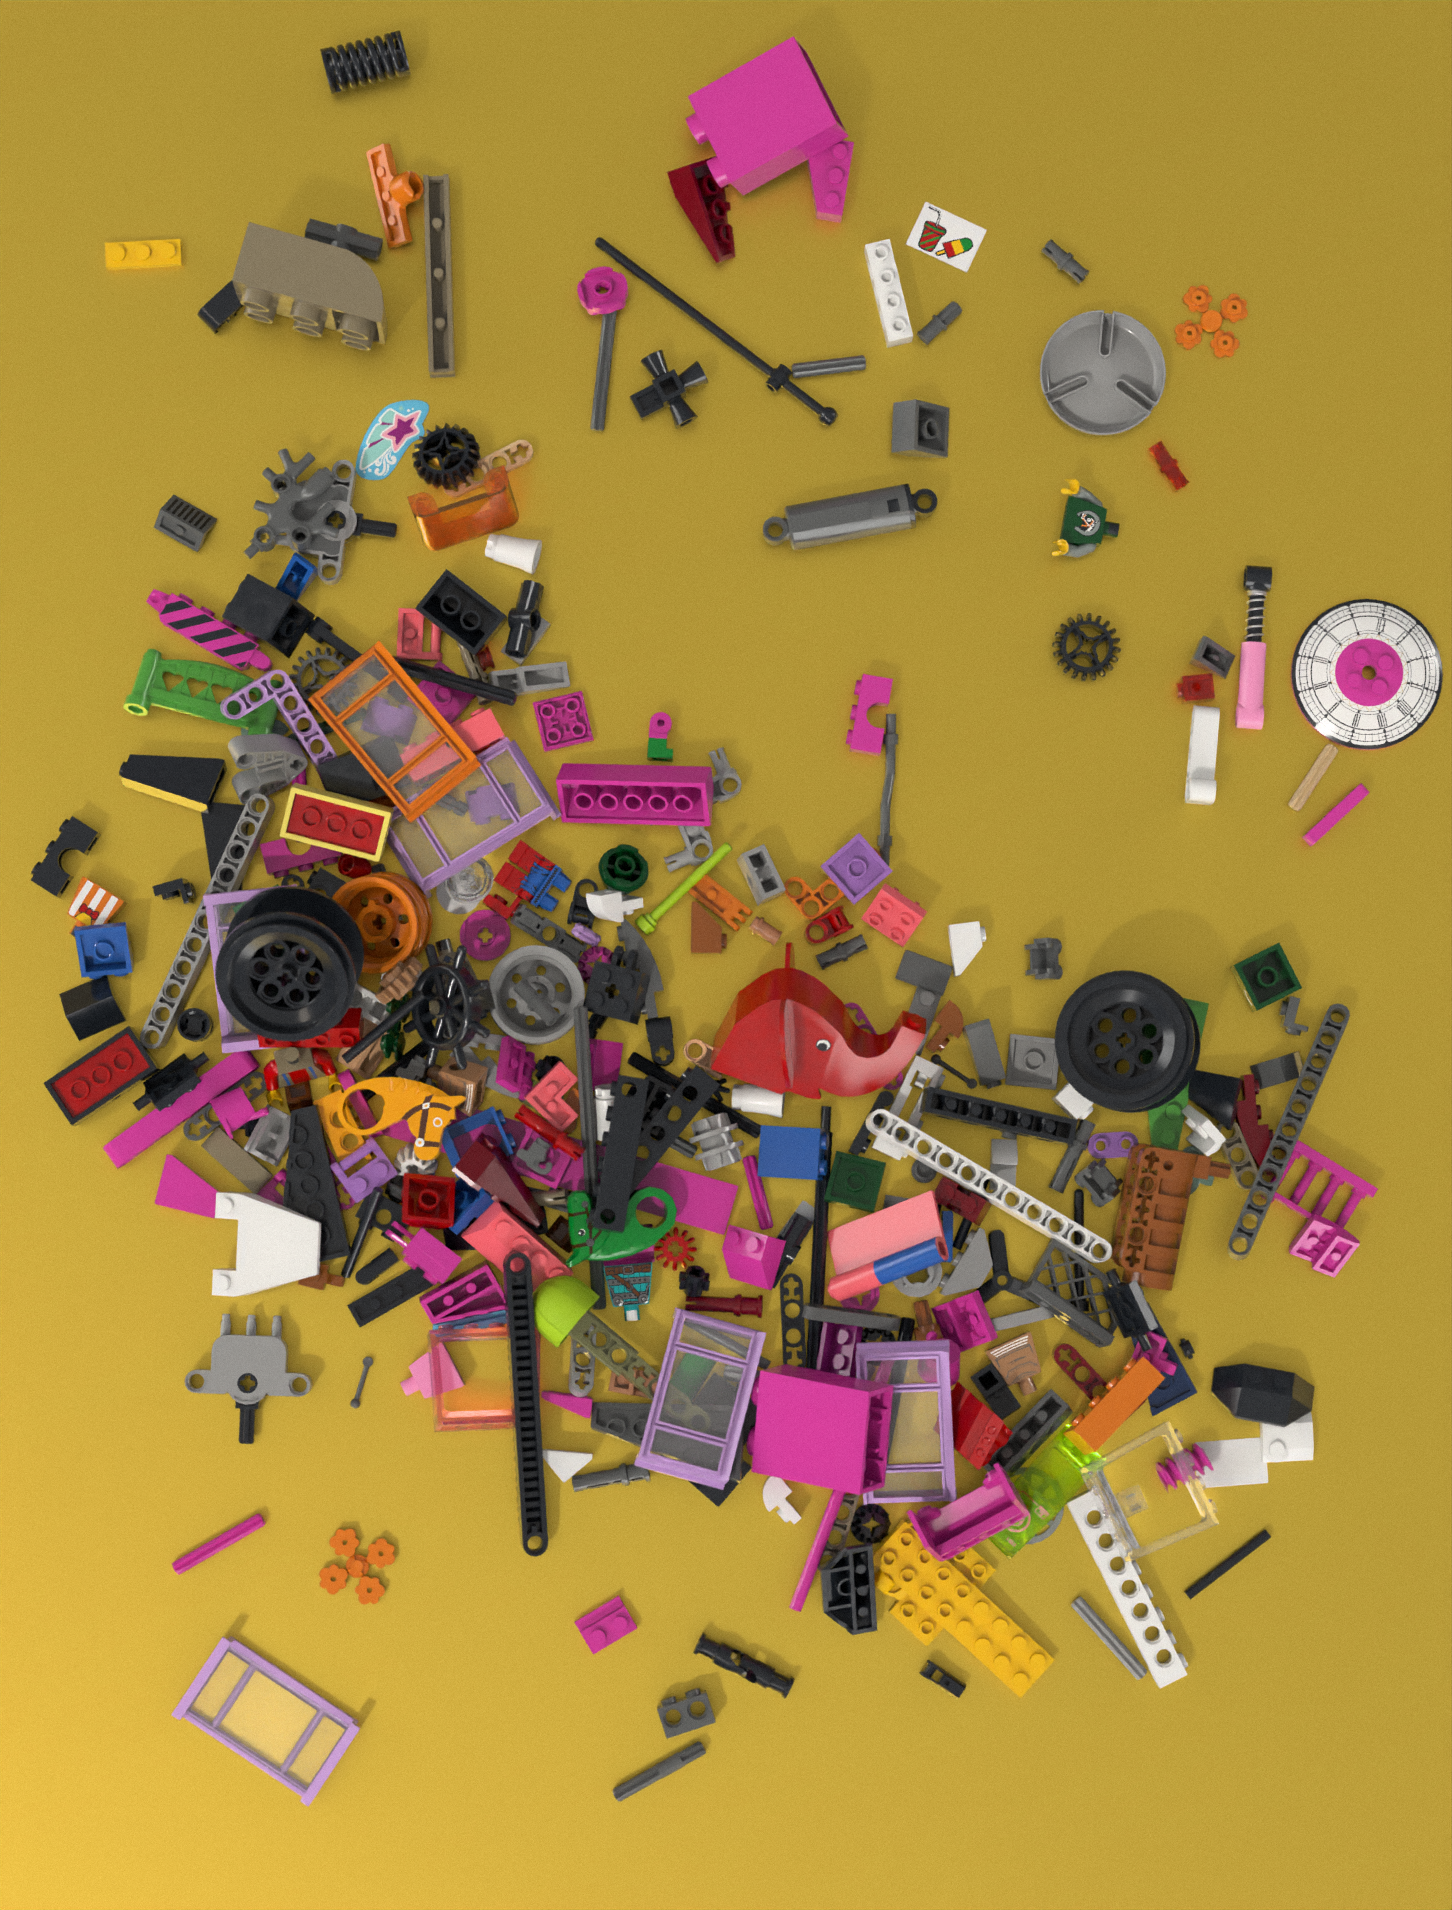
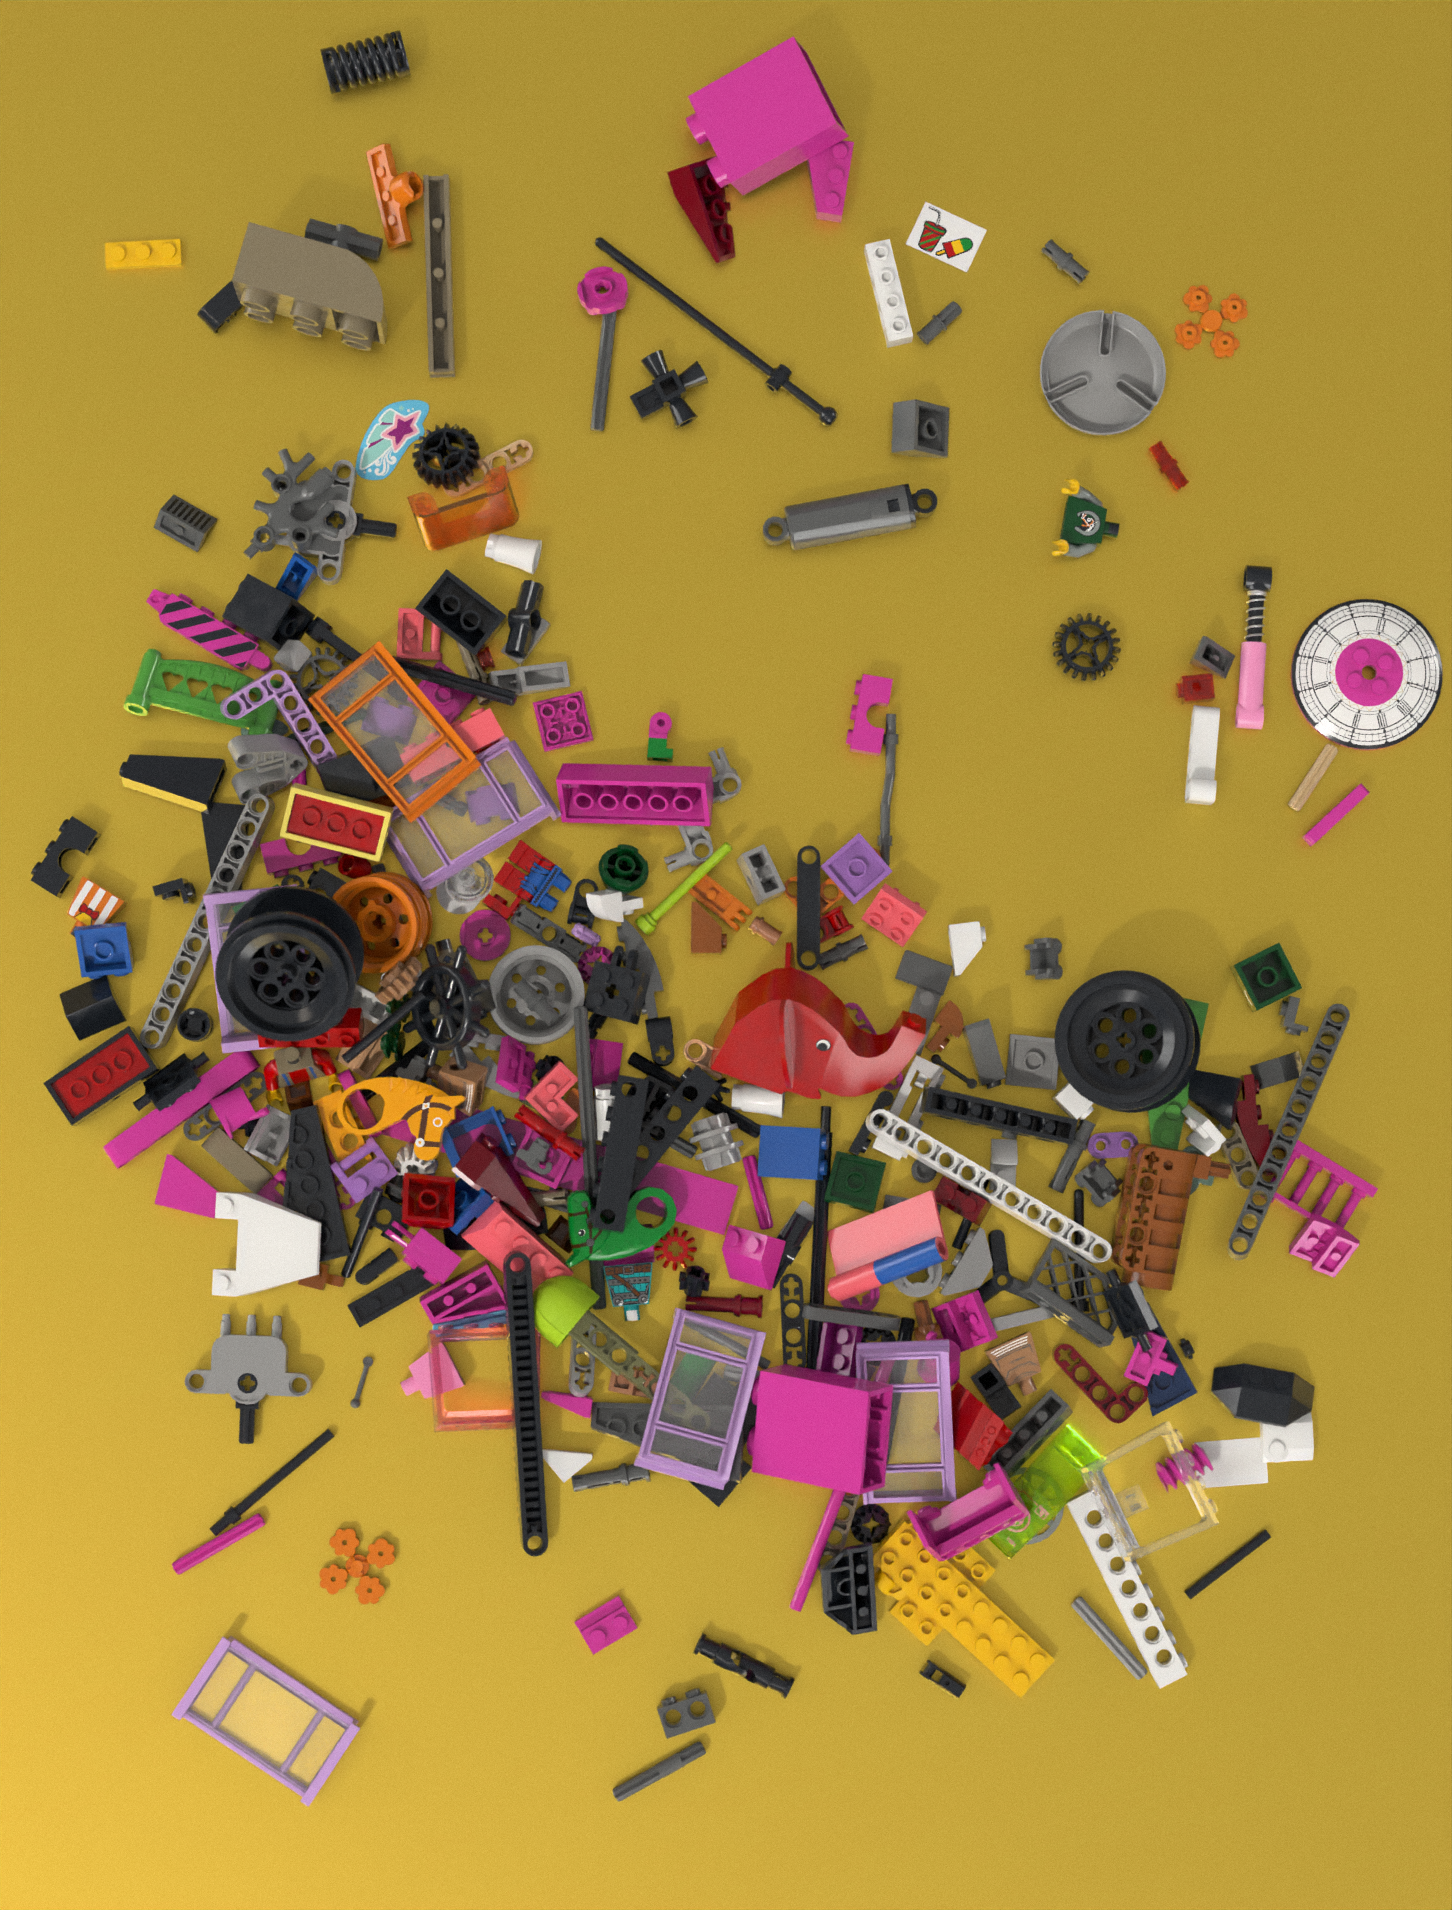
(234, 1514): none -> black bar
(292, 655): none -> light grey slope
(775, 1494): white brick -> none
(808, 908): none -> black piece
(828, 366): dark grey axle -> none
(947, 1225): blue plate -> none
(1114, 1406): orange wedge -> none

